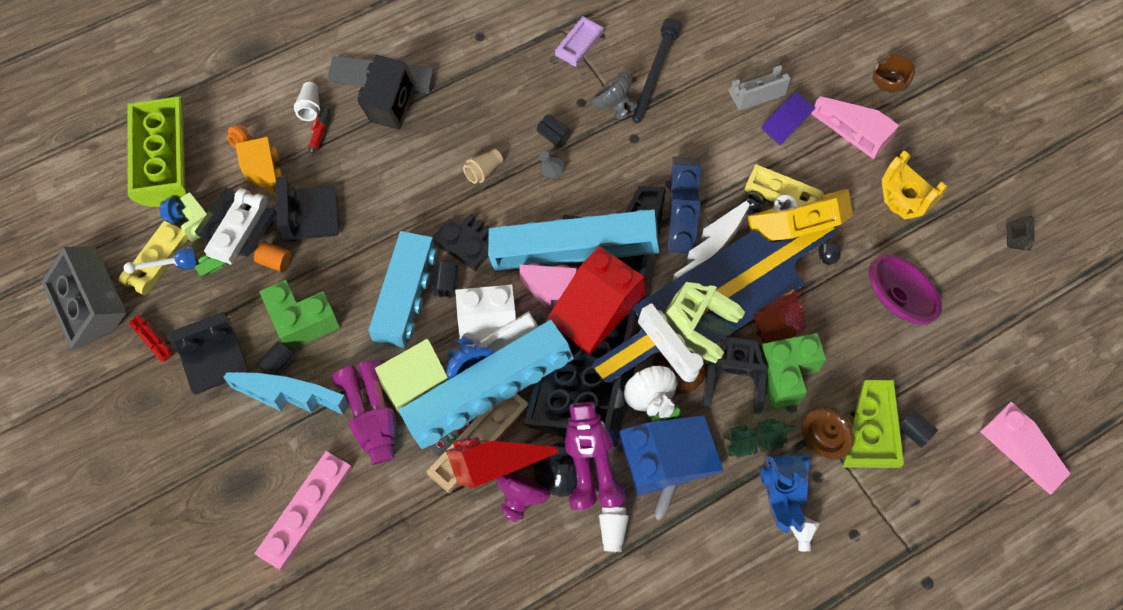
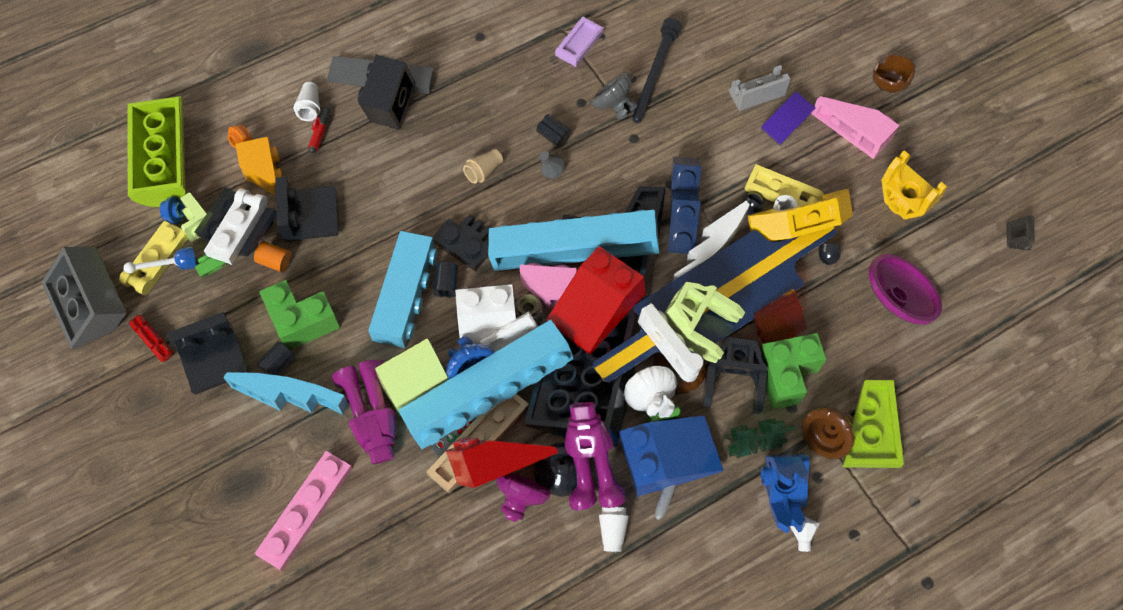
(527, 300): none -> olive plate
(918, 428): black piece -> none
(1026, 446): bright pink slope -> none

